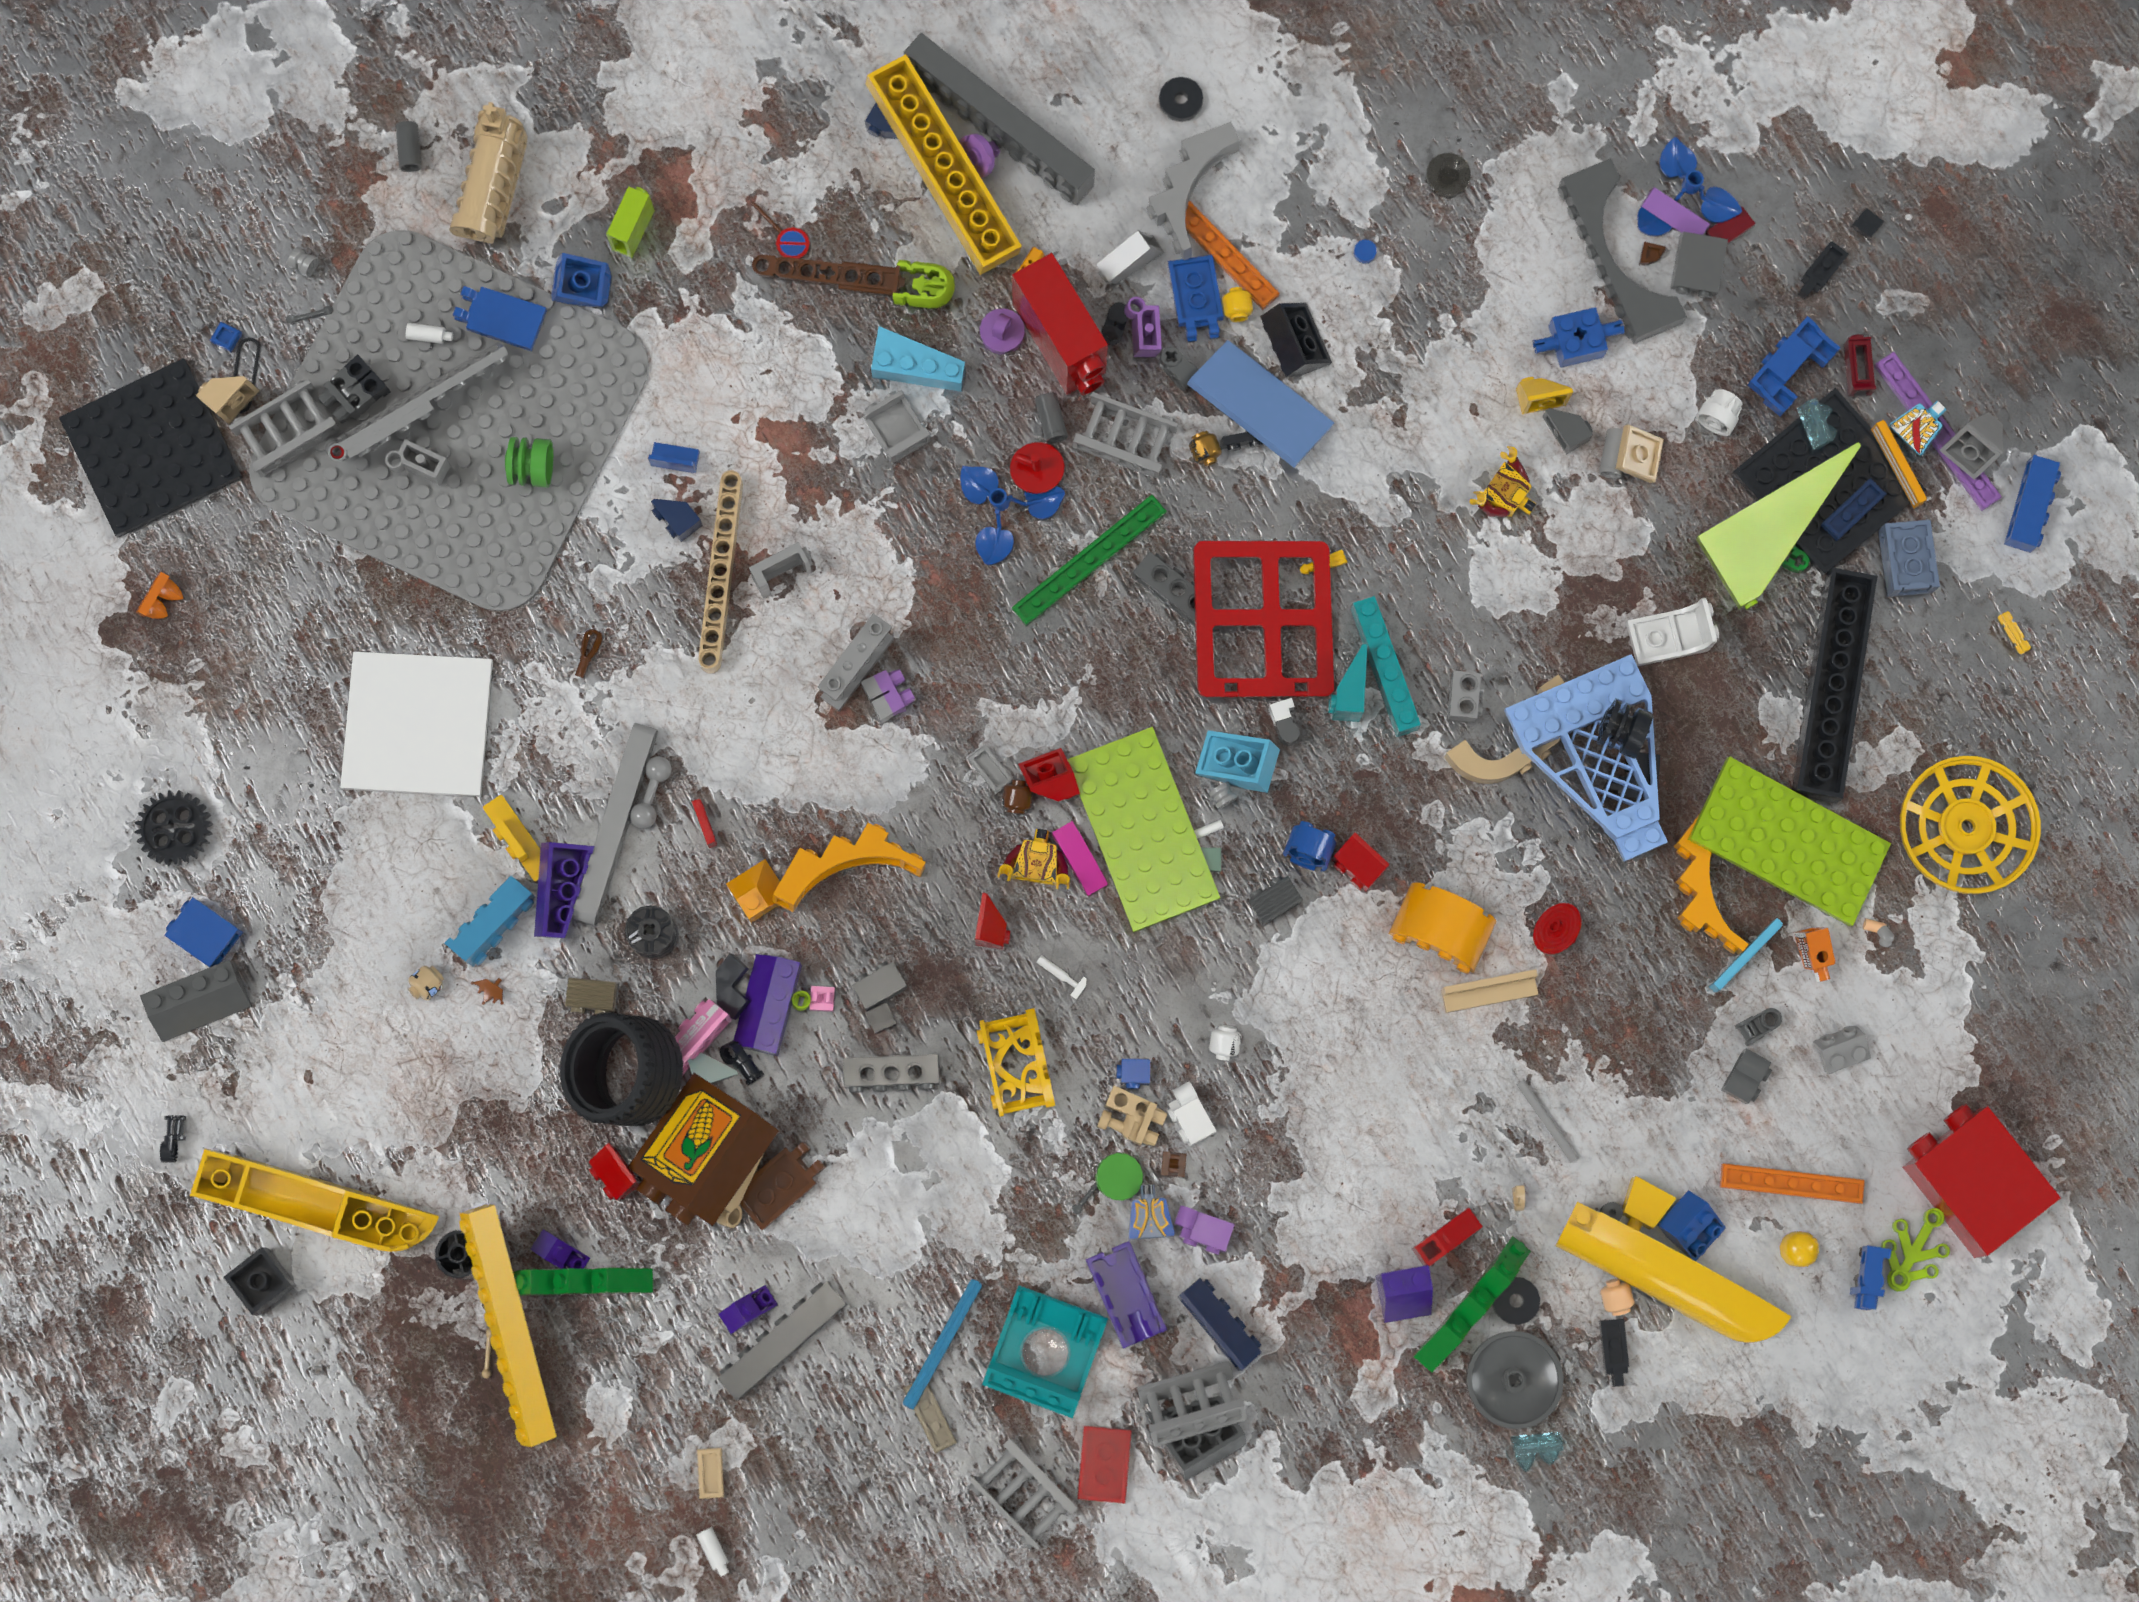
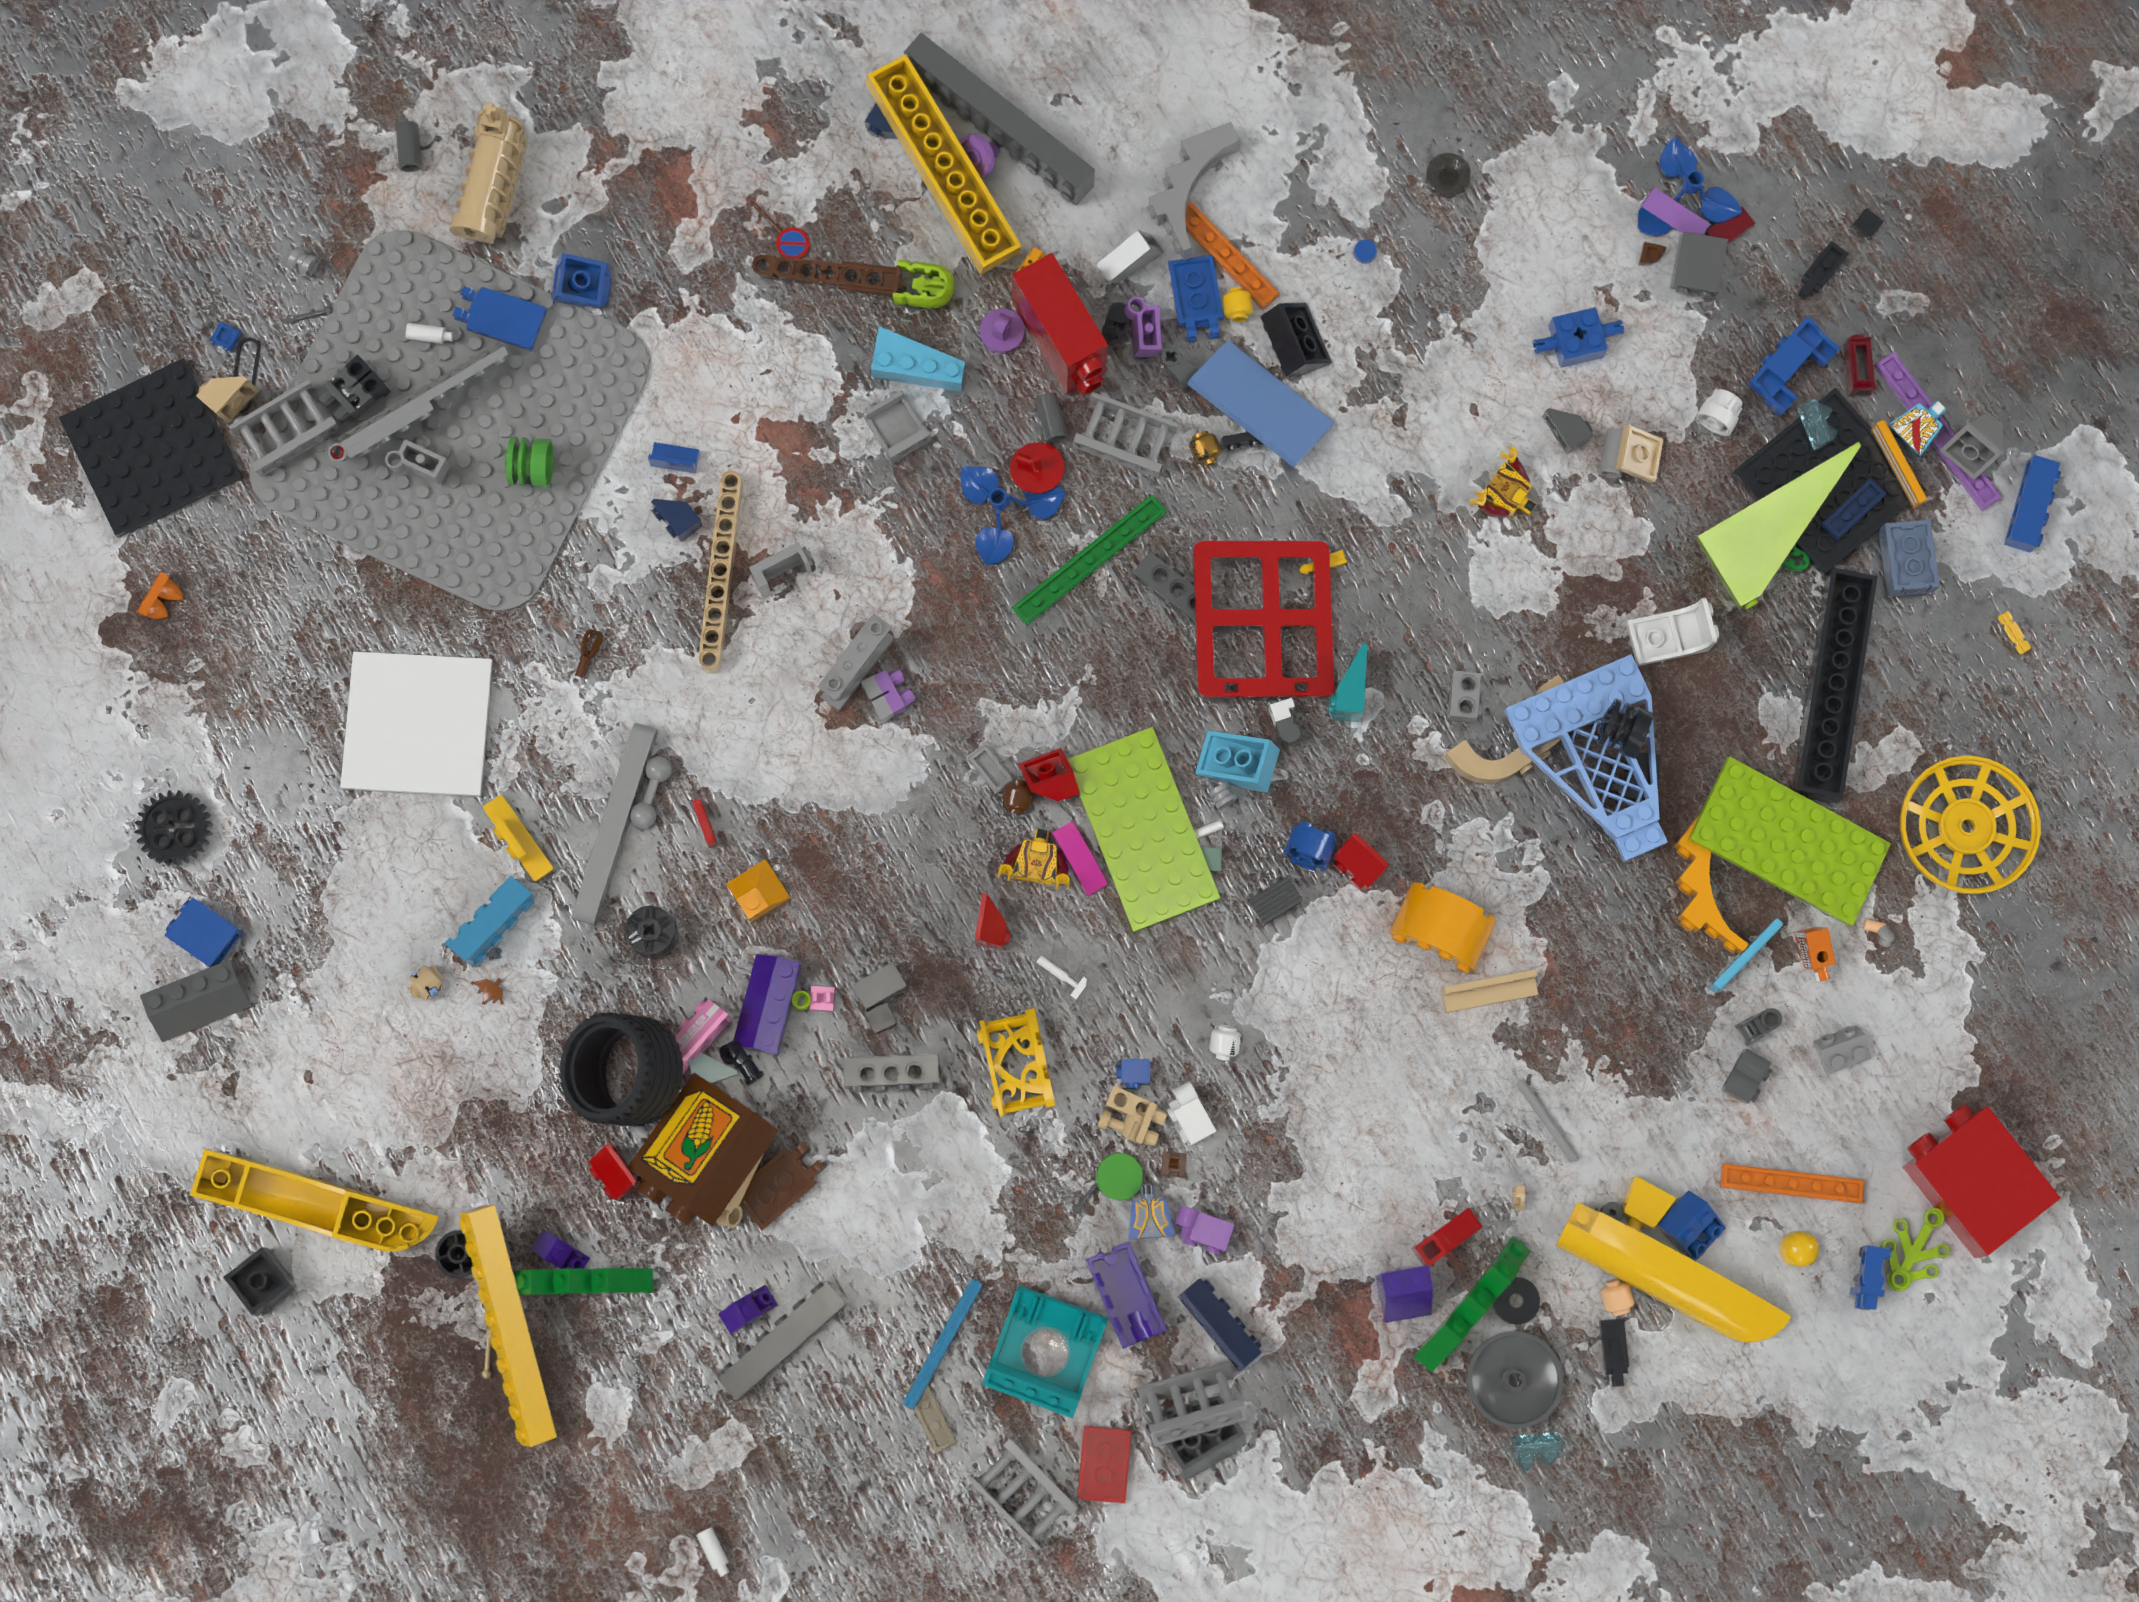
(174, 1133): black connector -> none
(559, 885): dark purple wedge -> none
(591, 995): dark tan brick -> none
(630, 221): lime brick -> none
(710, 1473): tan tile -> none
(727, 977): black tile -> none
(871, 848): light orange arch -> none
(1176, 87): black tile -> none
(1385, 666): teal brick -> none
(1541, 394): yellow slope -> none
(1557, 928): red shield -> none
(1640, 309): dark grey arch -> none

